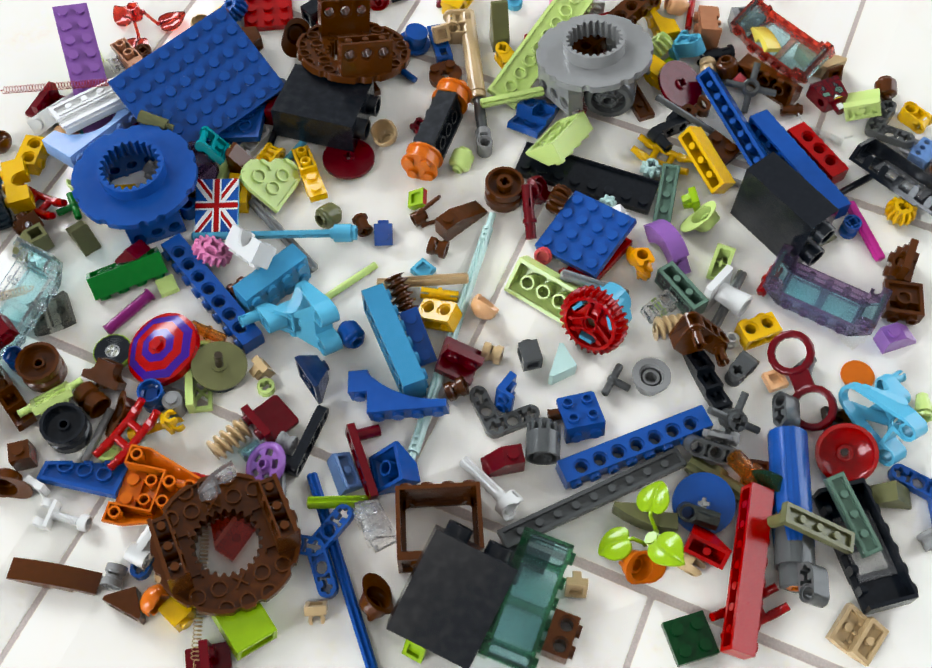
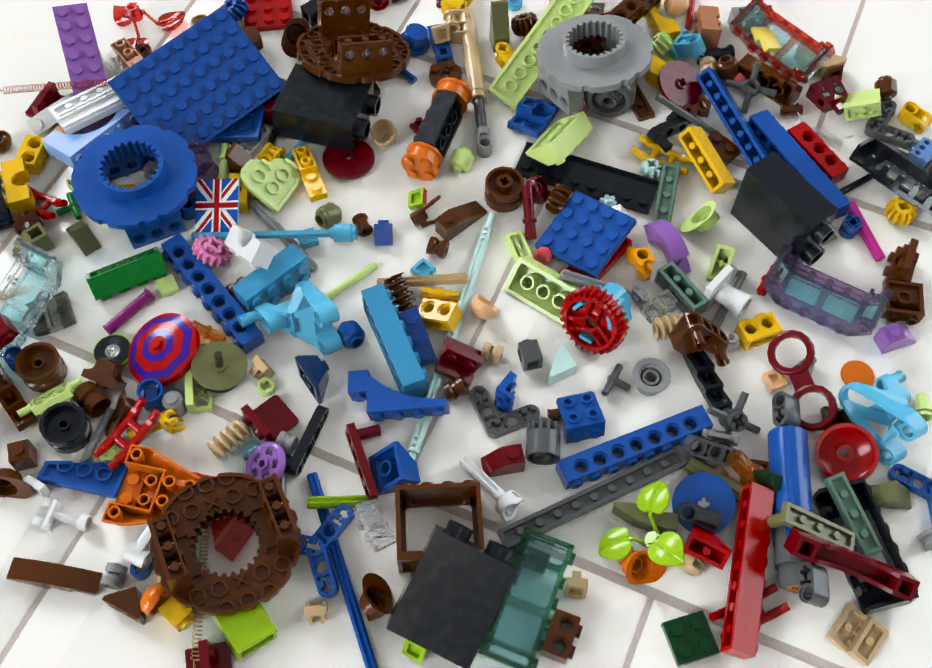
(133, 252): dark red slope -> none
(151, 119): olive cylinder -> none
(210, 487): clear slope -> none
(216, 148): teal plate -> none
(308, 242): none -> medium azure tile
(344, 473): medium blue slope -> none
(512, 97): yellowish green axle -> none
(518, 247): none -> yellowish green tile
(523, 23): none -> reddish brown gear
(638, 294): none -> light grey piece
(691, 199): lime tile -> none
(740, 369): dark grey piece -> none
(835, 556): none -> dark red arch

